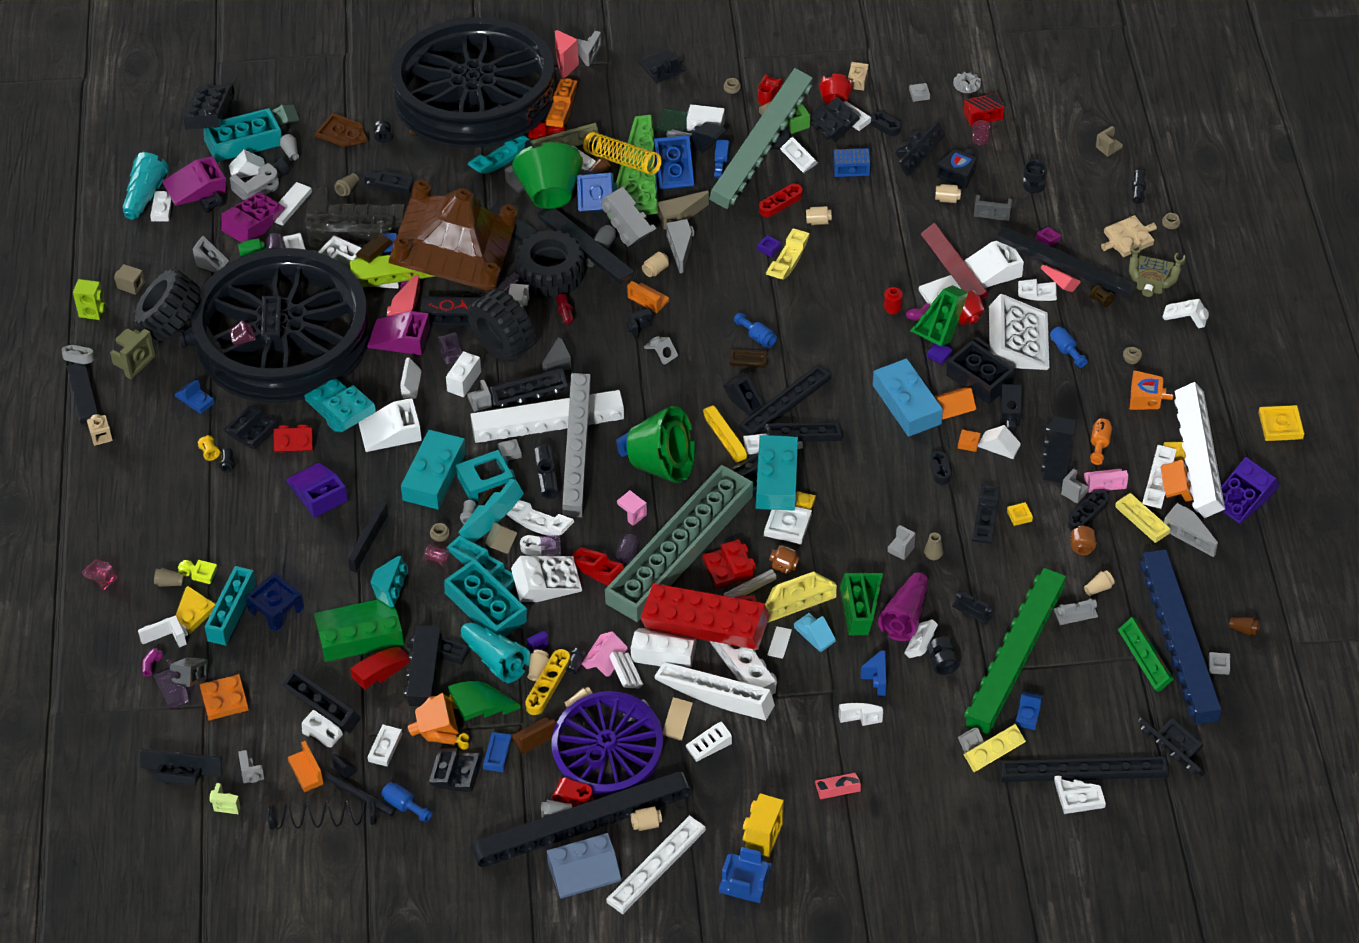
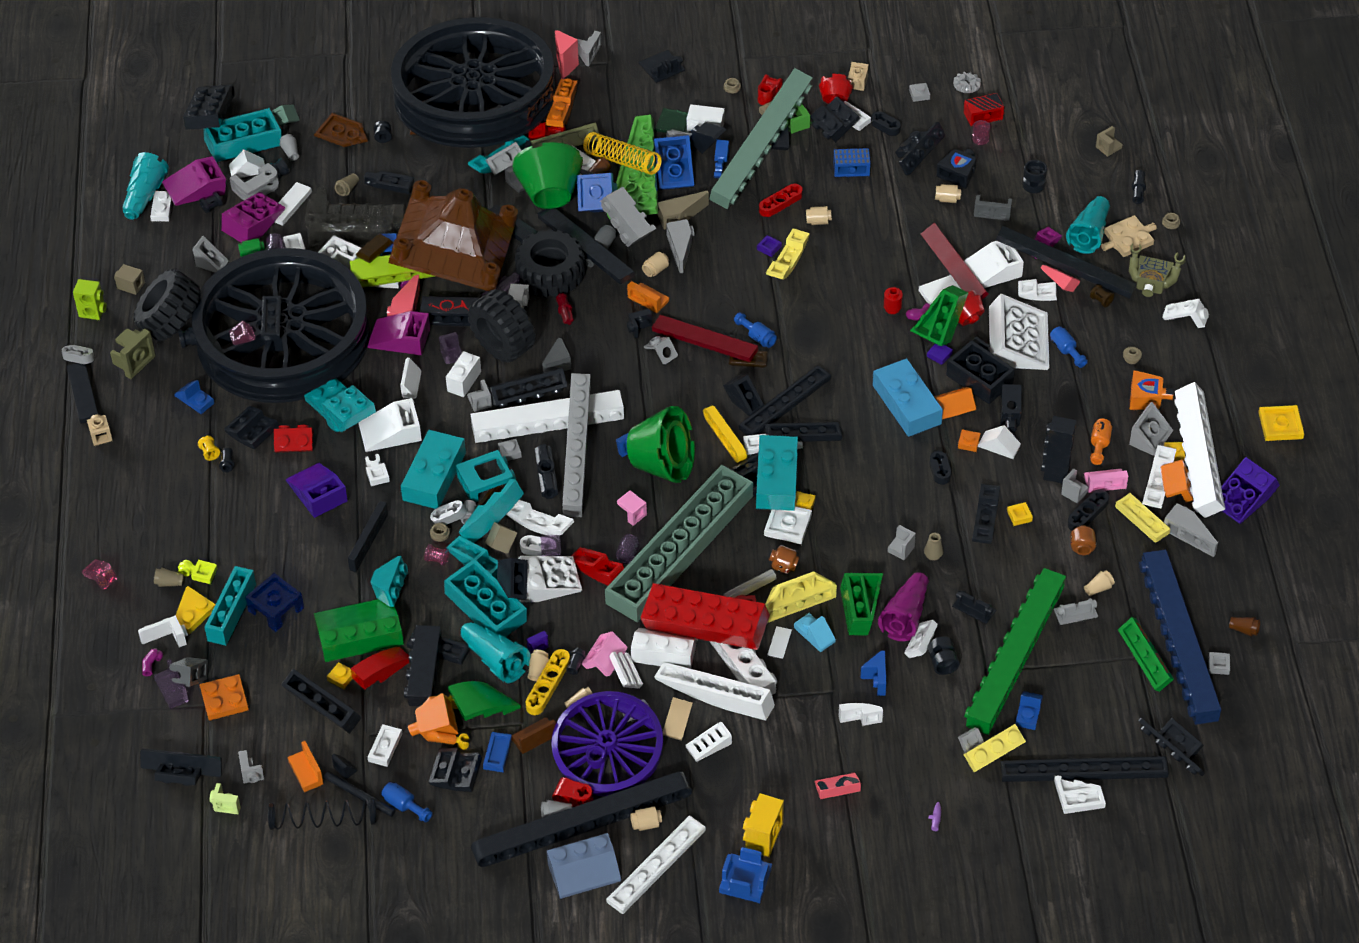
(321, 729): white leg -> none
(340, 675): none -> yellow plate
(376, 471): none -> white plate
(449, 512): none -> light grey beam
(503, 159): none -> light grey slope
(513, 577): none -> black slope
(705, 338): none -> dark red tile
(729, 564): red plate -> none
(798, 155): white slope -> none
(936, 817): none -> medium lavender helmet
(1087, 229): none -> teal cone
(1150, 430): none -> light grey slope

